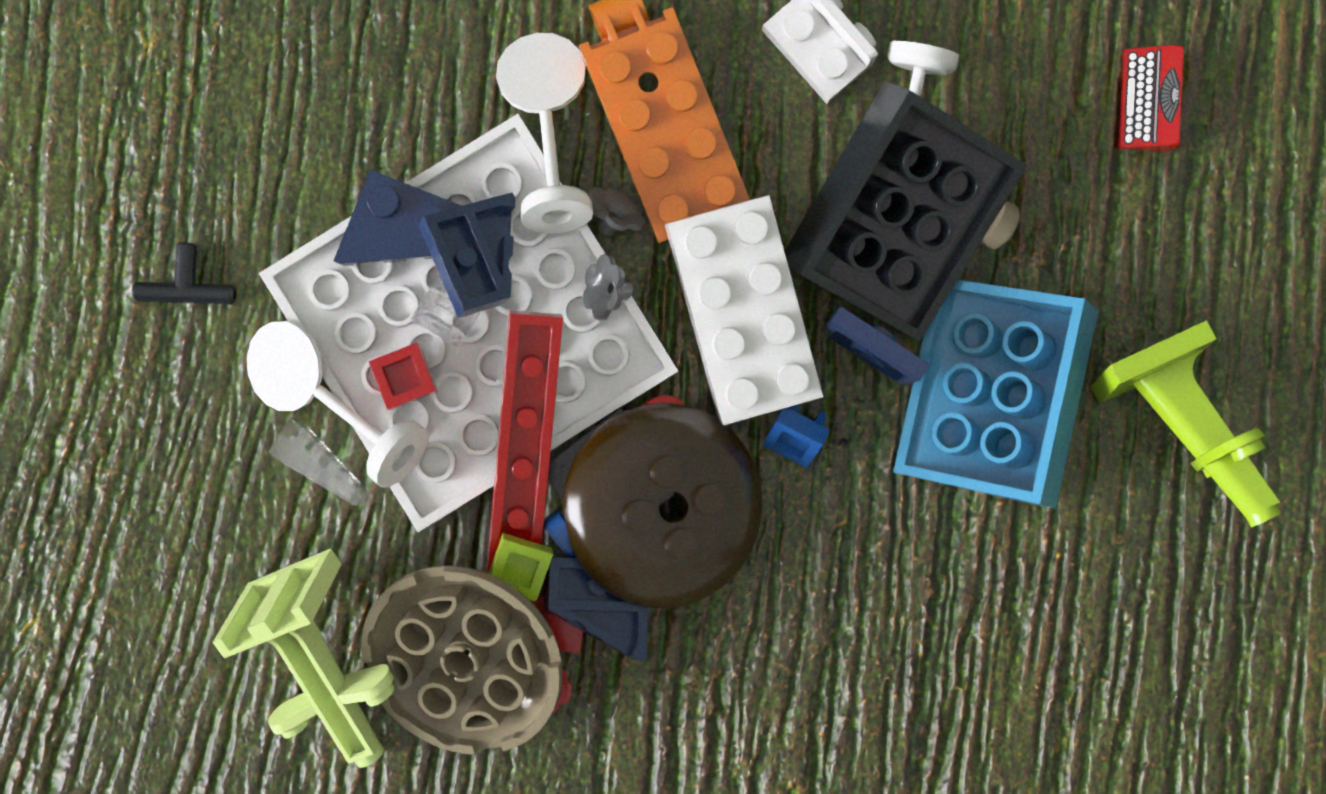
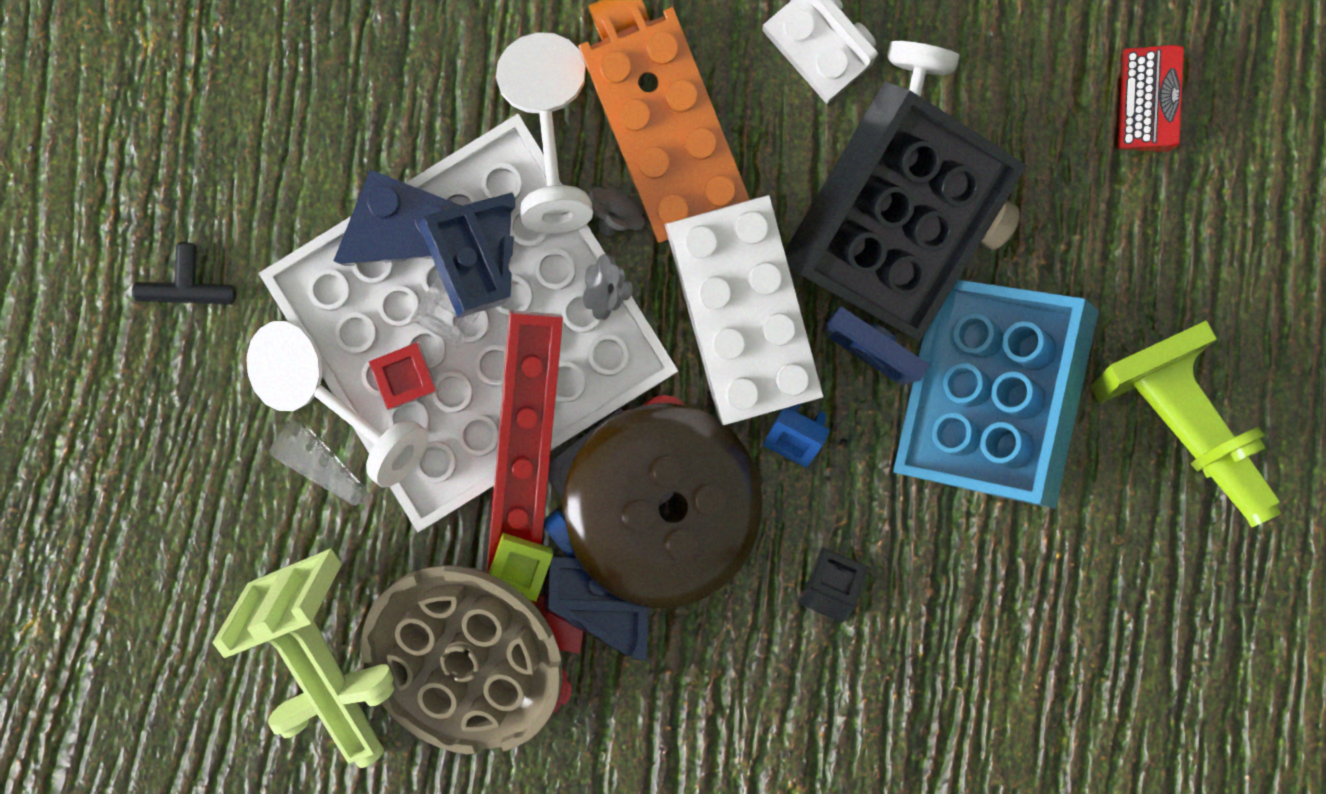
(833, 585): none -> black slope

